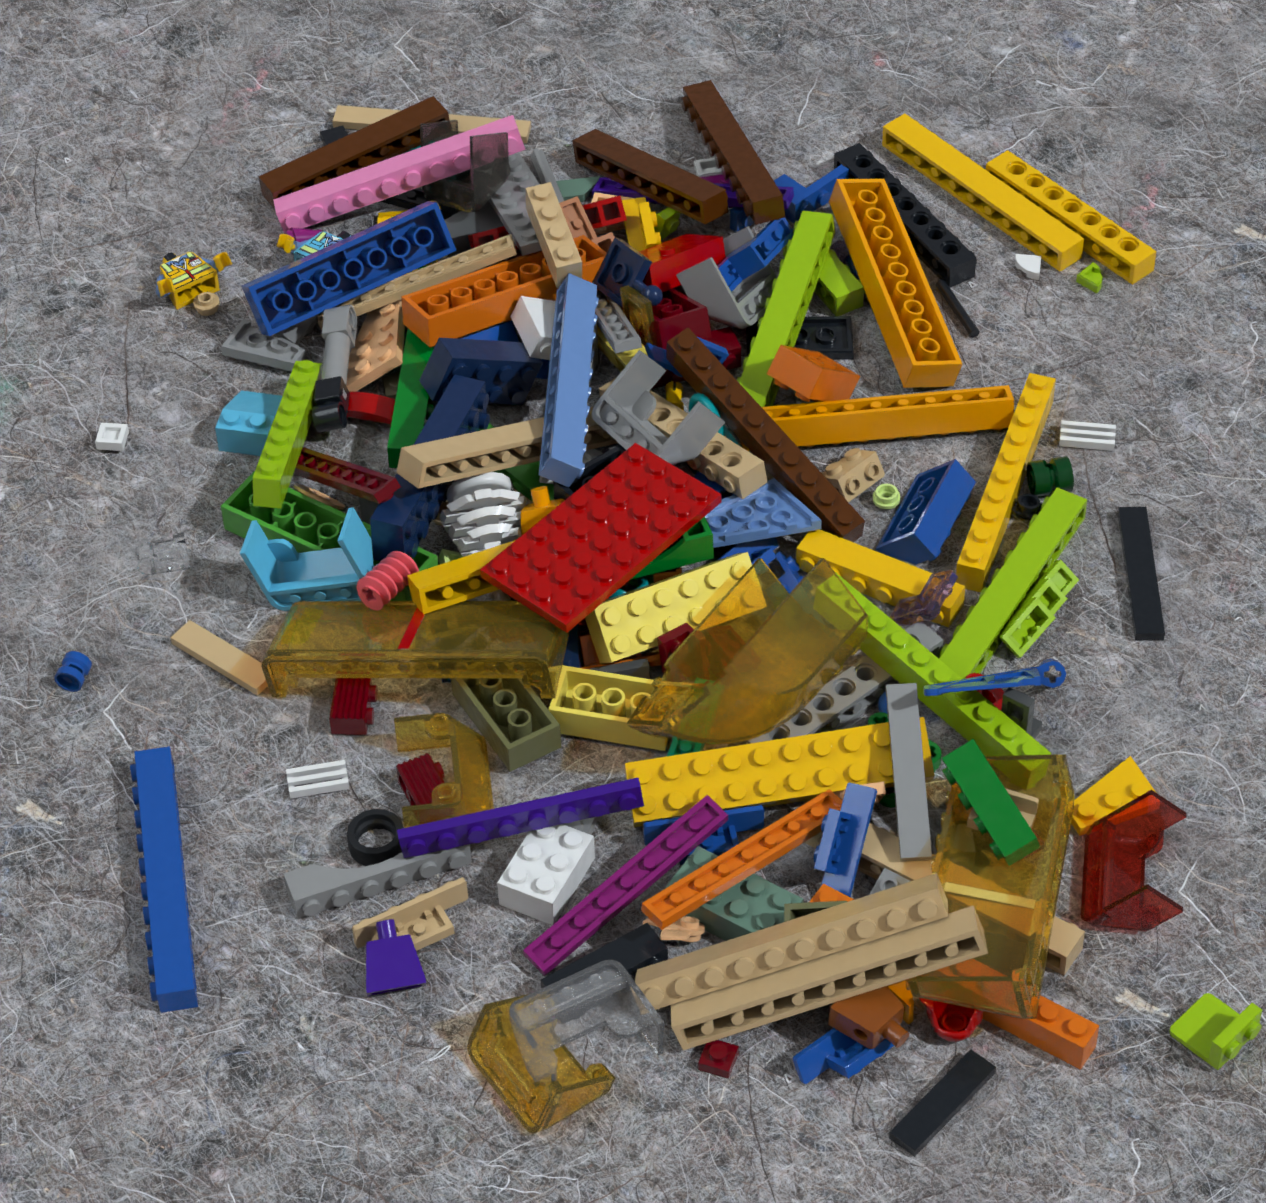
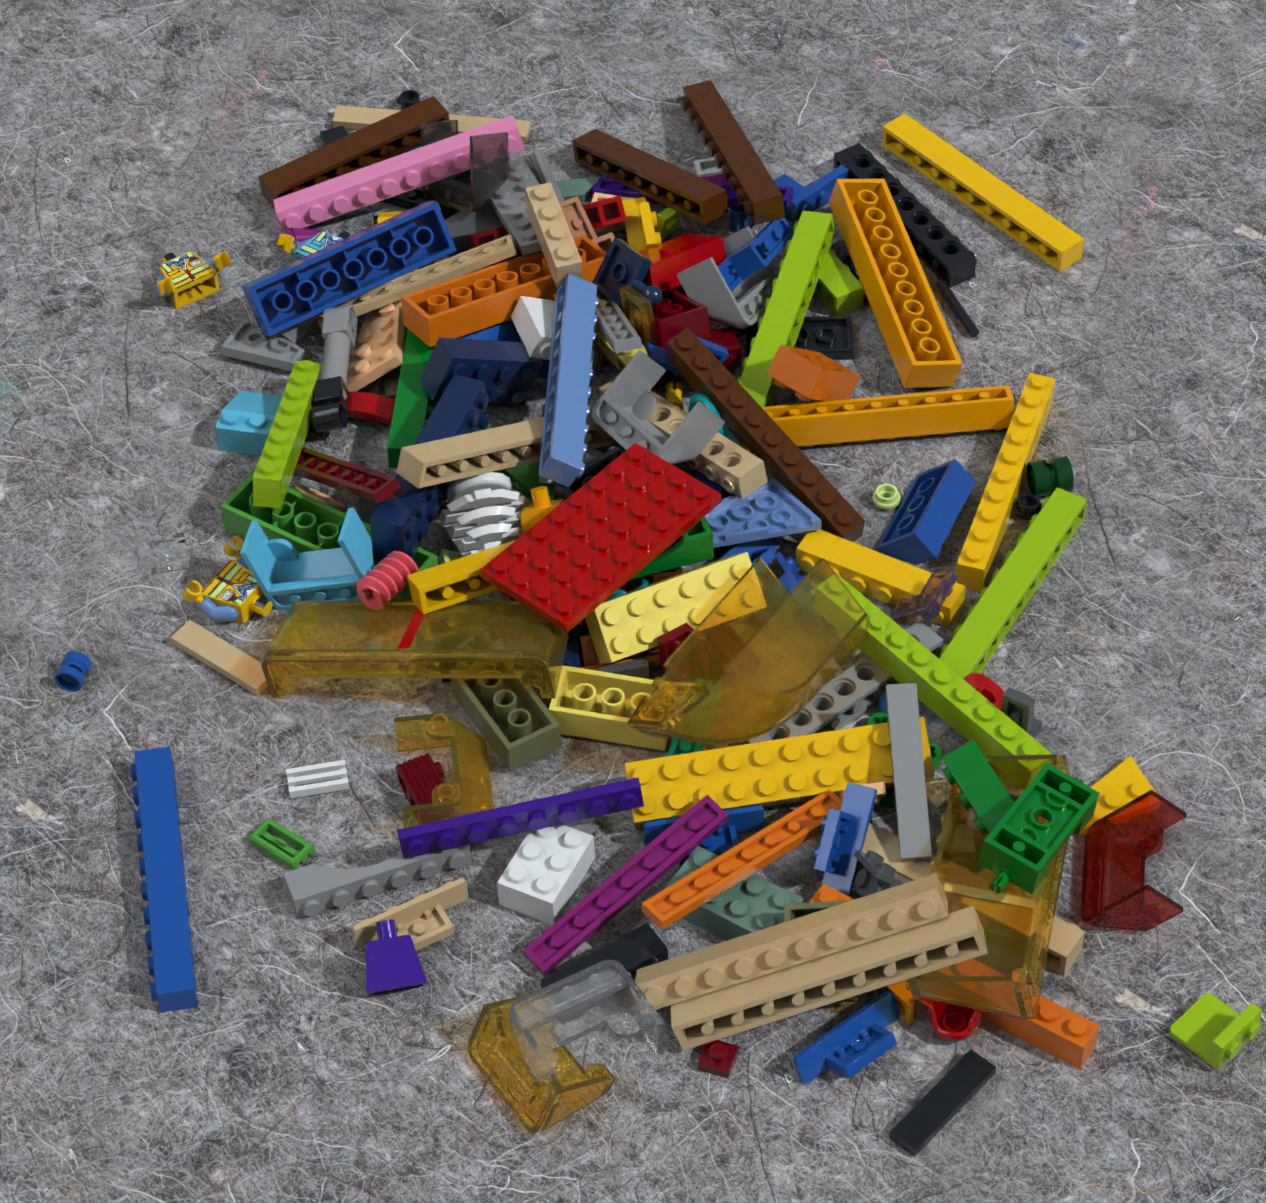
(112, 436): white plate -> none
(206, 303): tan plate -> none
(232, 593): none -> torso
(277, 847): none -> bright green tile
(351, 706): dark red brick -> none
(368, 821): black tyre -> none
(408, 98): none -> black plate
(685, 929): light nougat plate -> none
(854, 472): tan bracket -> none
(870, 1018): dark orange torso -> none
(875, 874): none -> dark grey bracket
(1023, 848): none -> green brick
(1028, 264): white tile -> none
(1029, 676): blue wing -> none
(1038, 608): lime slope -> none
(1087, 435): white tile -> none
(1091, 278): lime tile -> none
(1102, 237): yellow brick -> none
(1141, 573): black tile -> none

